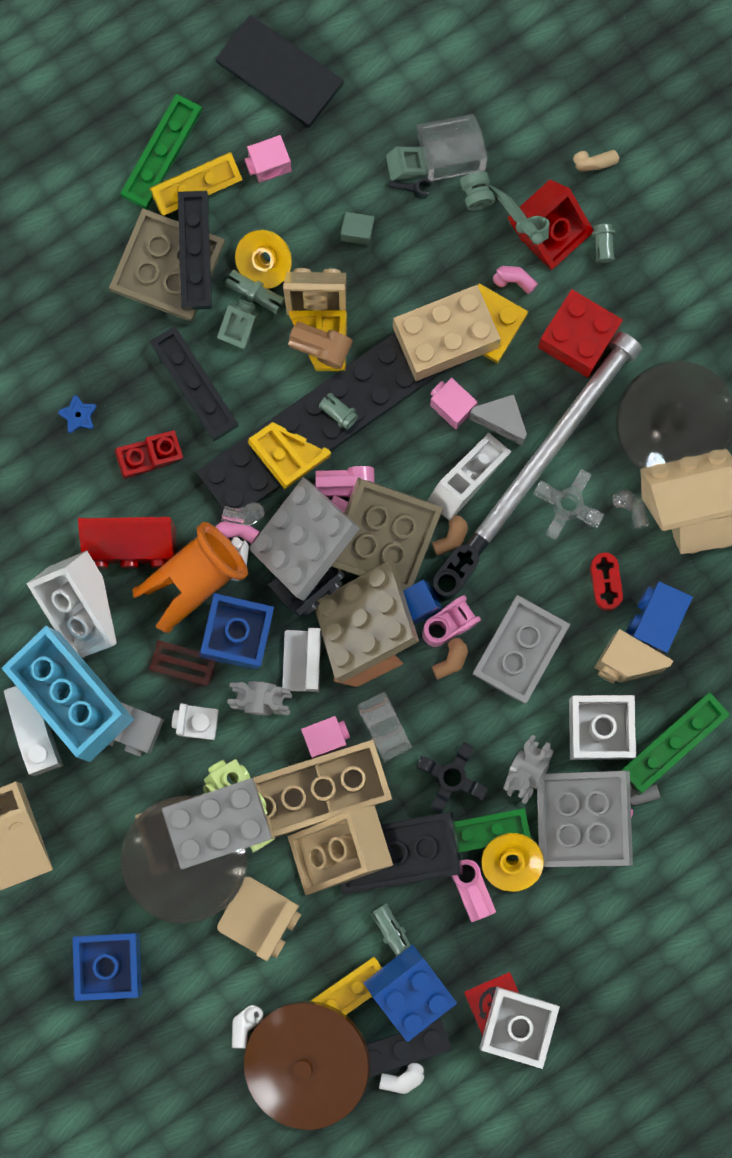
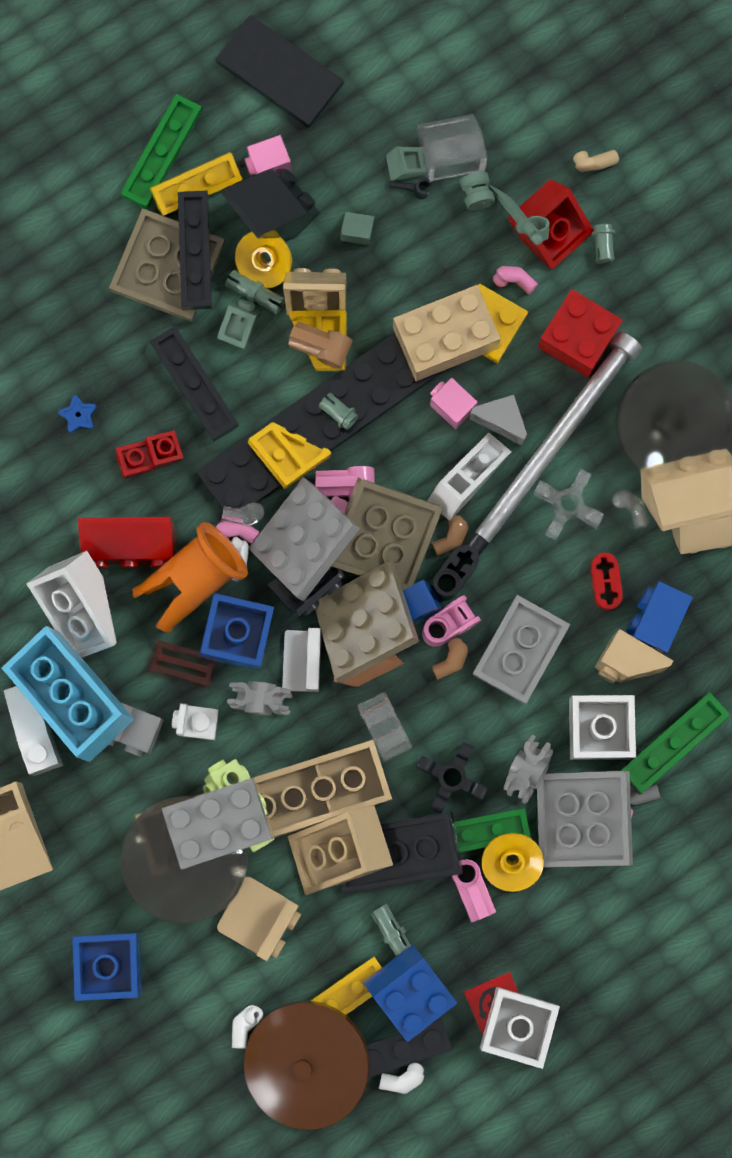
(272, 204): none -> black slope
(325, 737): bright pink brick -> none

